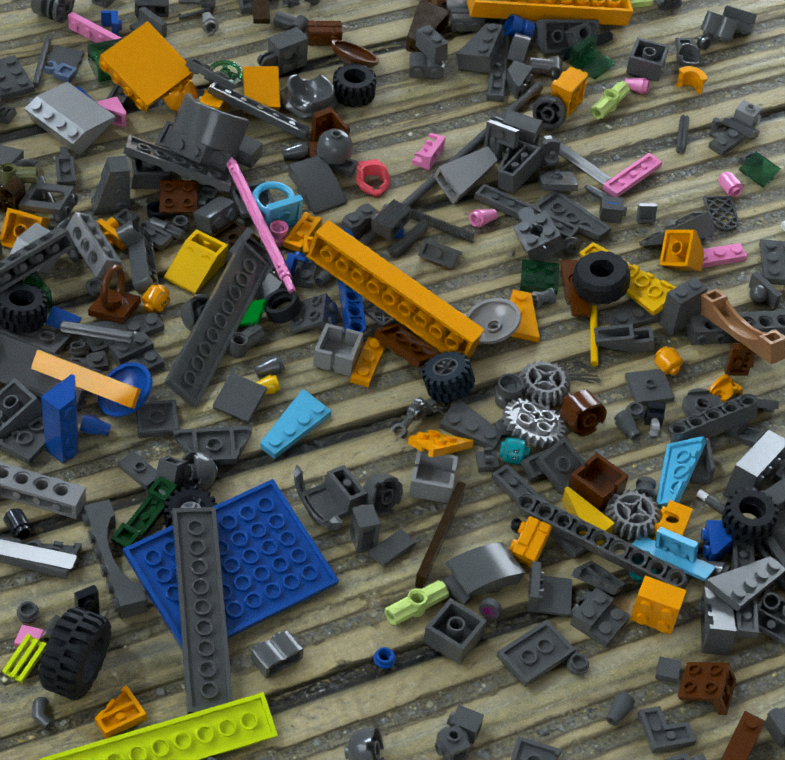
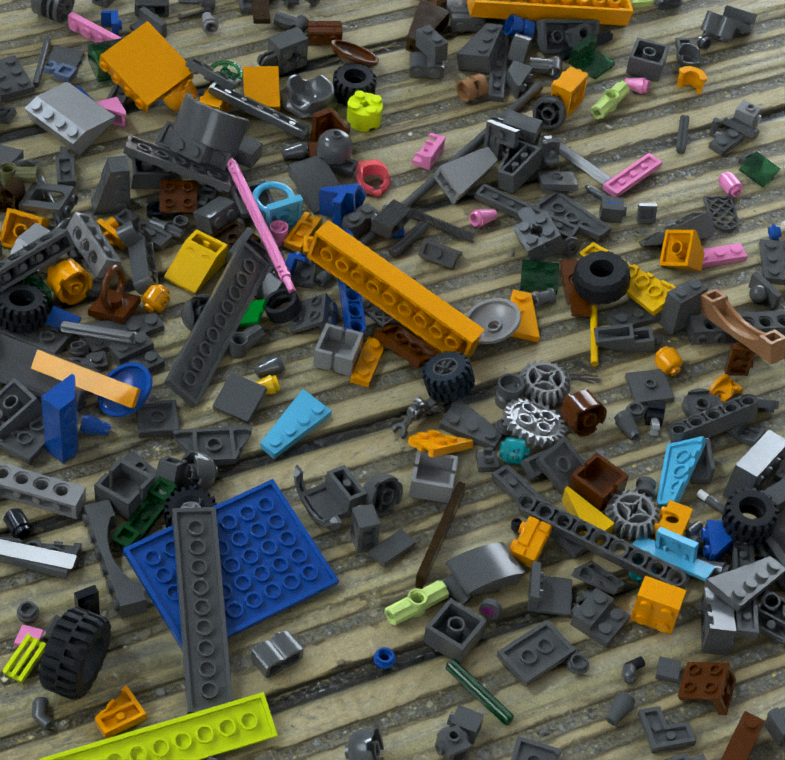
(69, 281): none -> light orange brick
(127, 488): none -> dark grey piece
(340, 201): none -> blue piece
(364, 111): none -> neon yellow brick
(472, 87): none -> medium nougat wheel
(479, 692): none -> dark green axle
(630, 668): none -> dark grey arm
(692, 530): none -> dark grey arm
(774, 232): none -> blue plate

